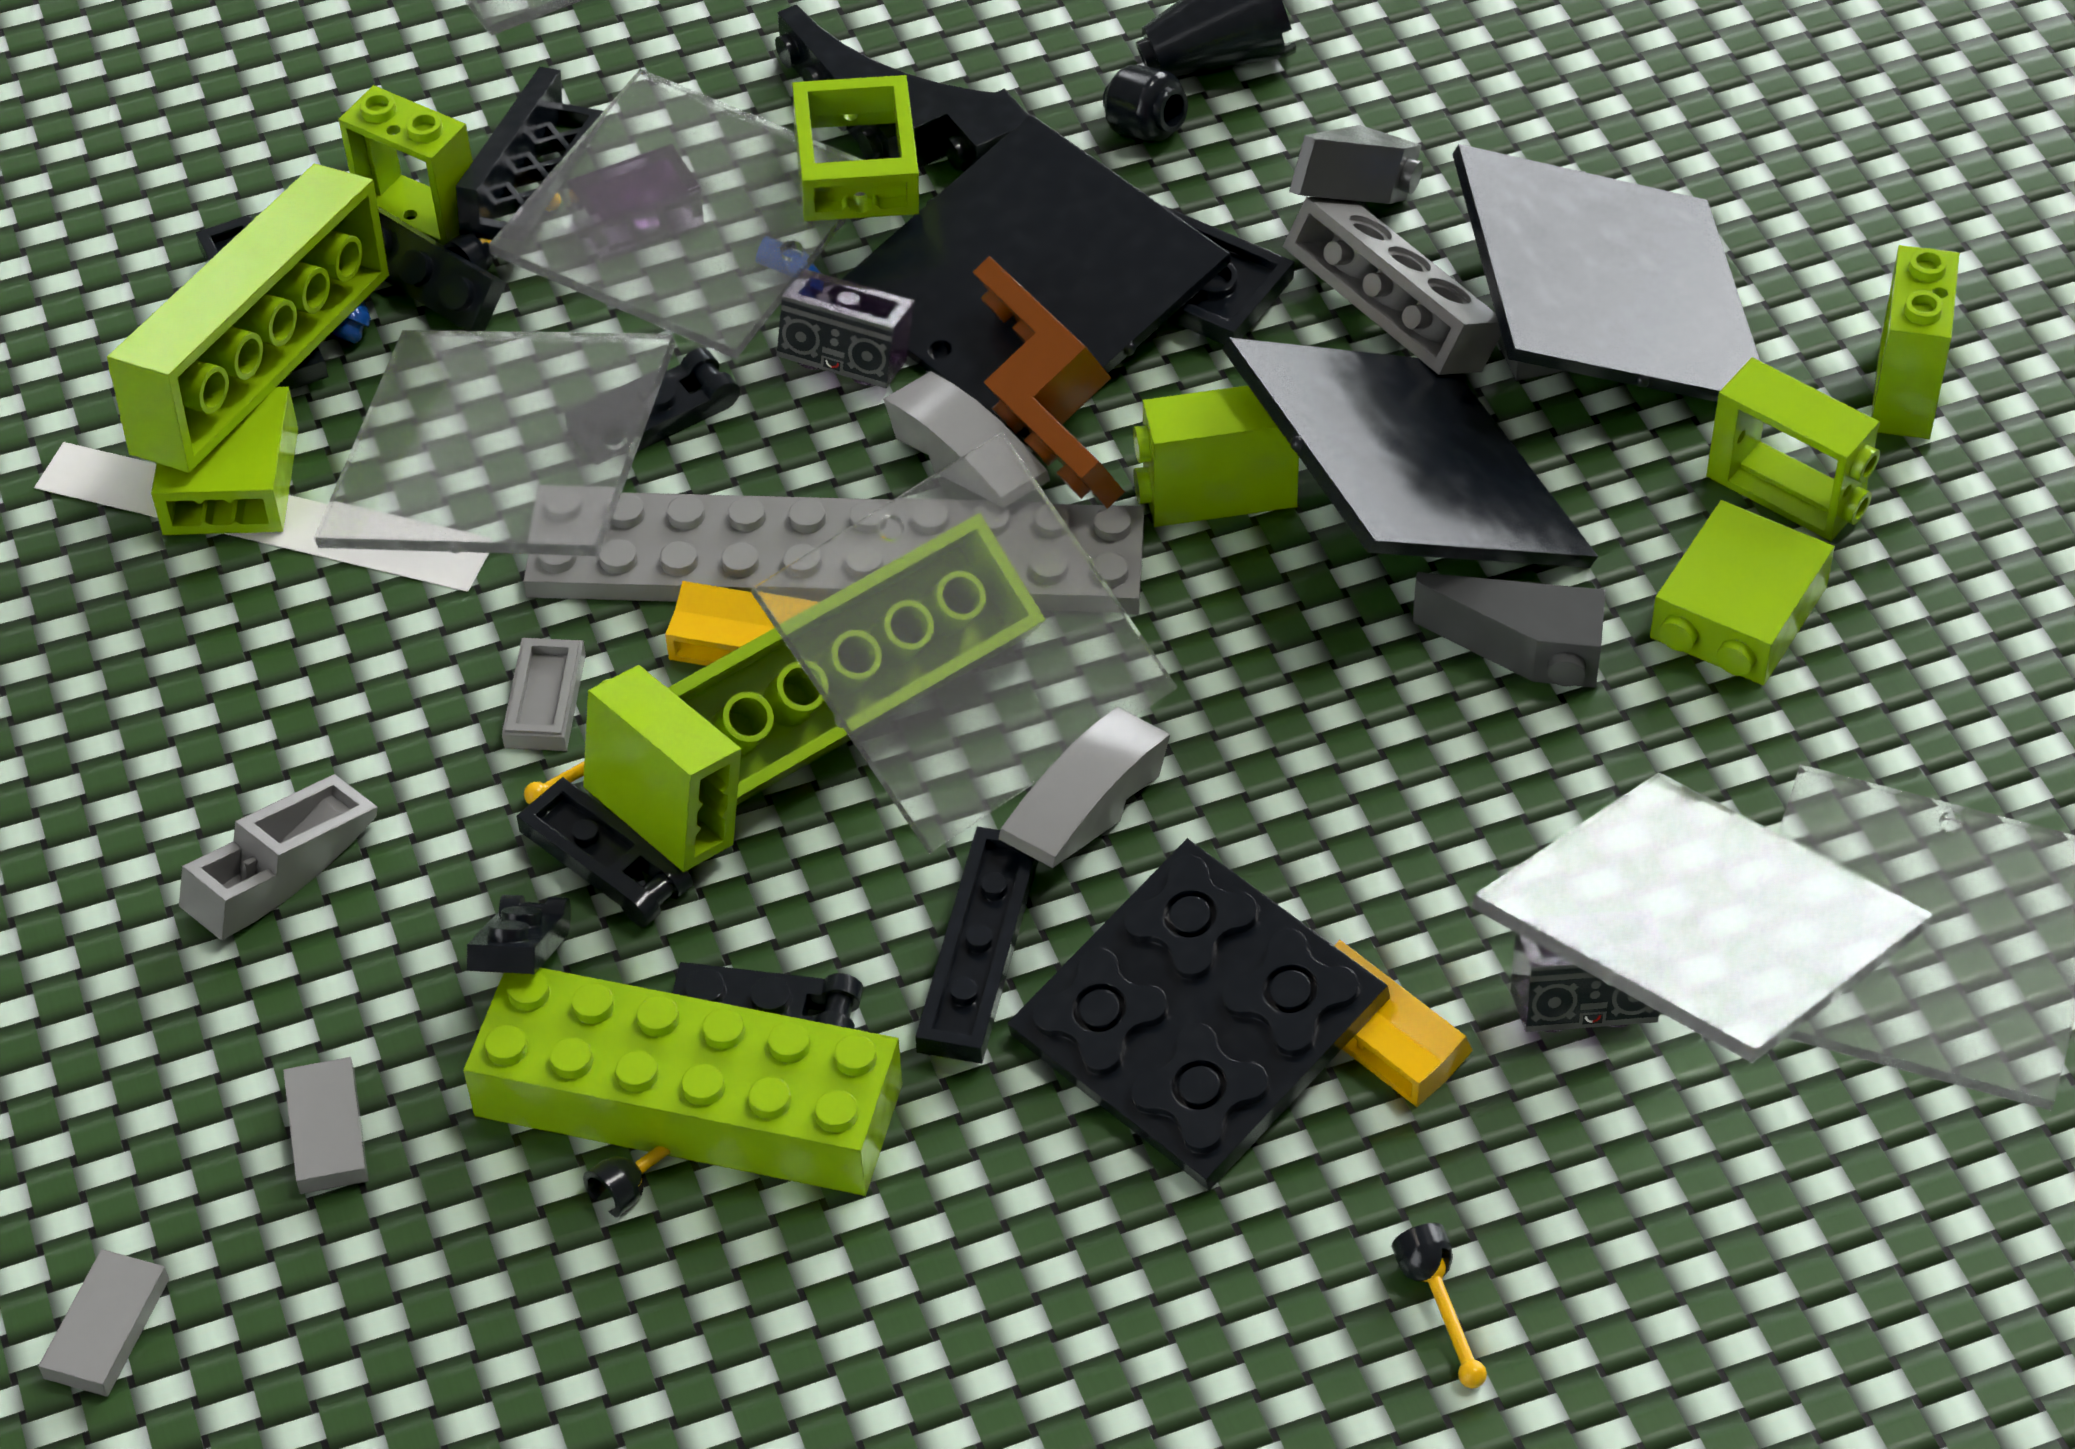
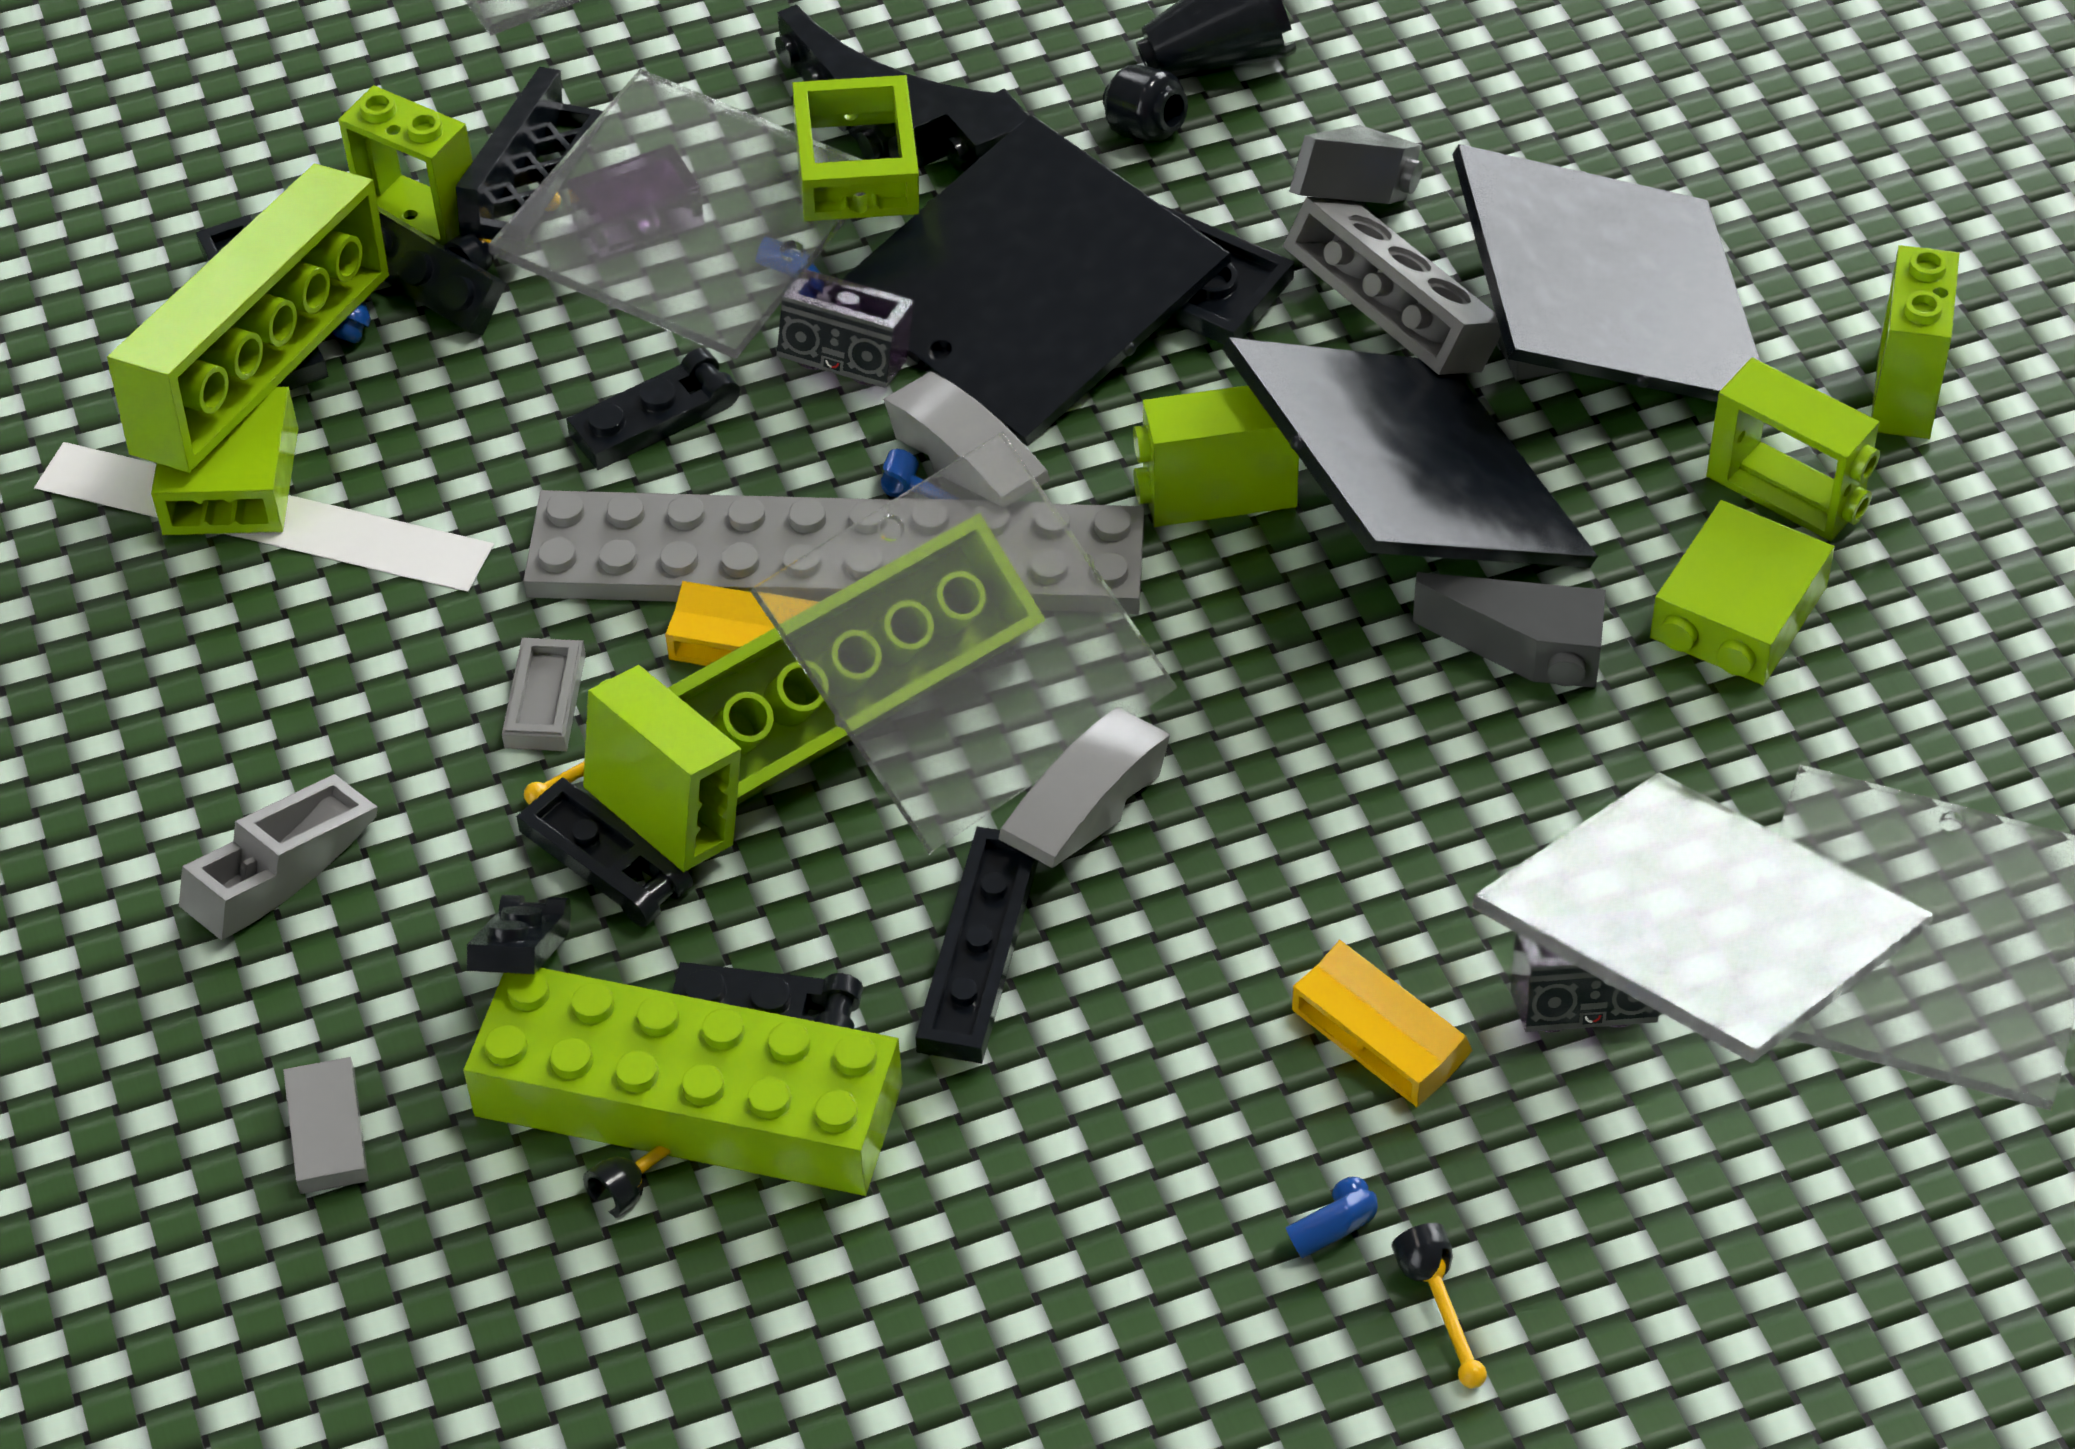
(104, 1322): light grey tile -> none
(497, 442): clear piece -> none
(899, 472): none -> blue hand
(1045, 384): dark orange bracket -> none
(1198, 1012): black piece -> none
(1350, 1210): none -> blue arm

